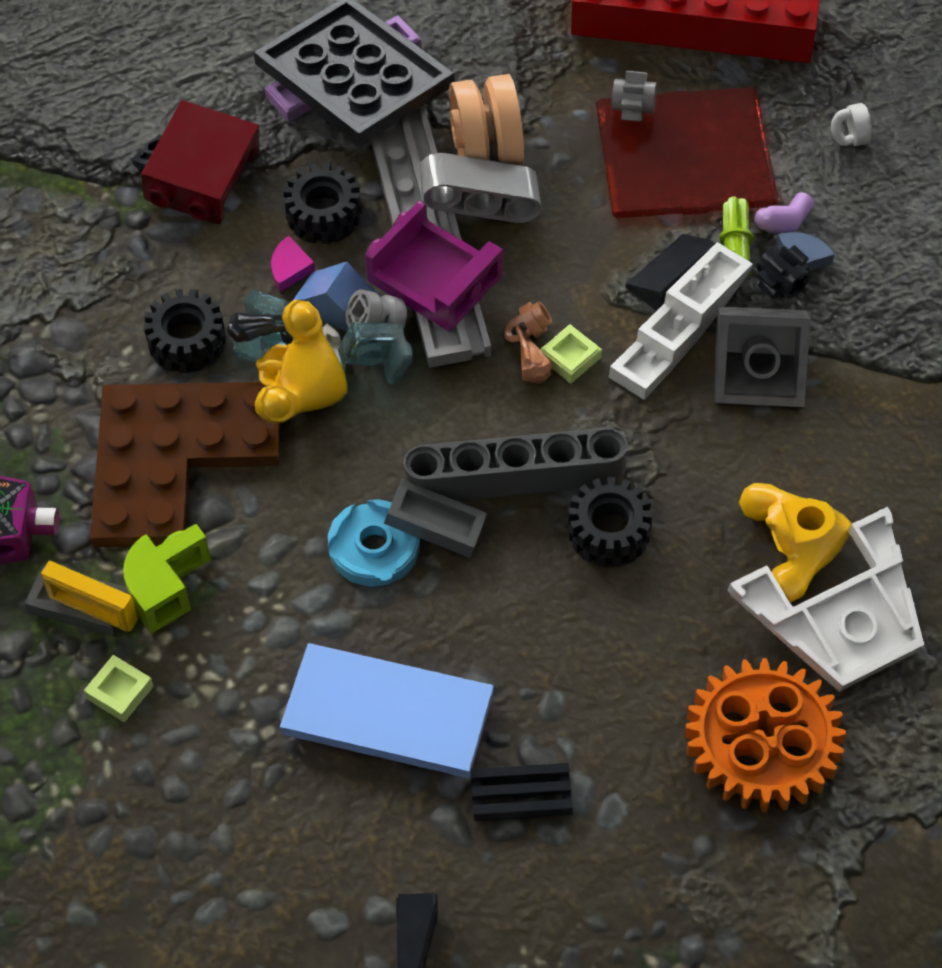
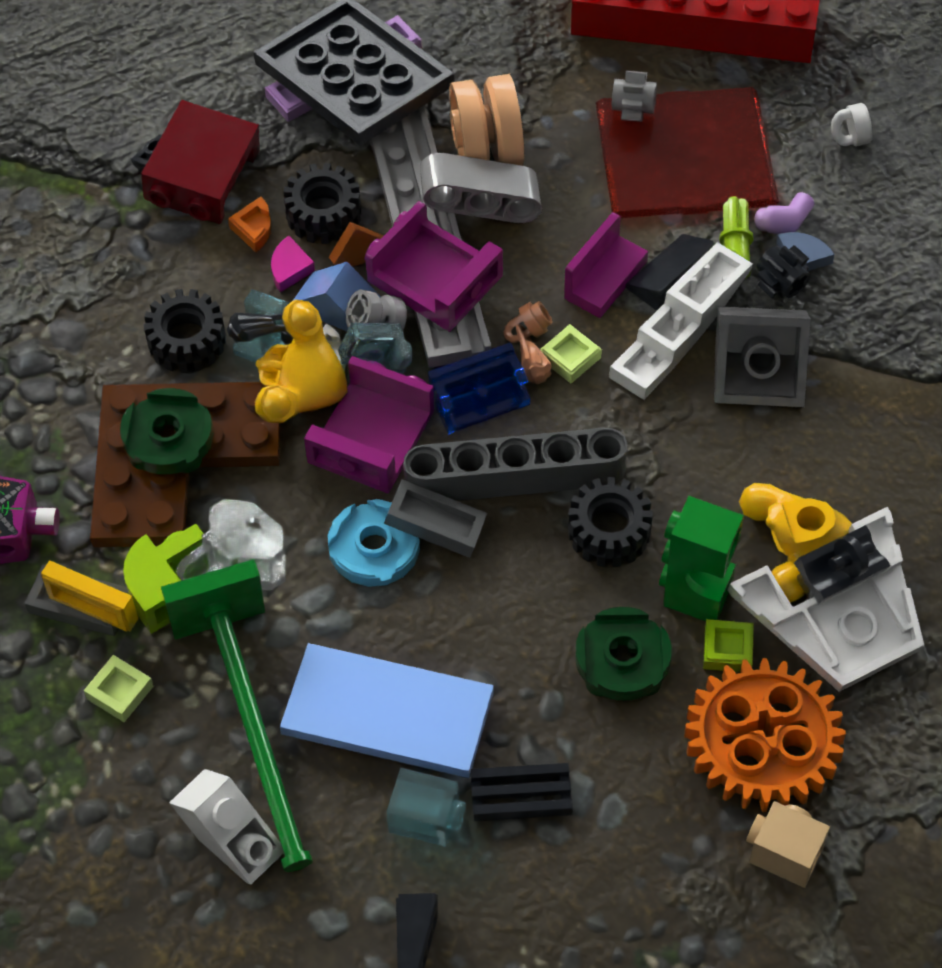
(170, 454): none -> dark green plate
(216, 602): none -> green tile
(227, 824): none -> white slope
(234, 542): none -> clear hinge
(252, 224): none -> orange tile
(353, 245): none -> dark orange tile
(372, 425): none -> magenta panel
(425, 807): none -> clear light blue brick
(479, 388): none -> clear blue hinge
(602, 268): none -> magenta panel
(619, 679): none -> dark green plate
(699, 558): none -> green arch
(727, 644): none -> lime tile
(787, 842): none -> tan brick
(840, 565): none -> black hips

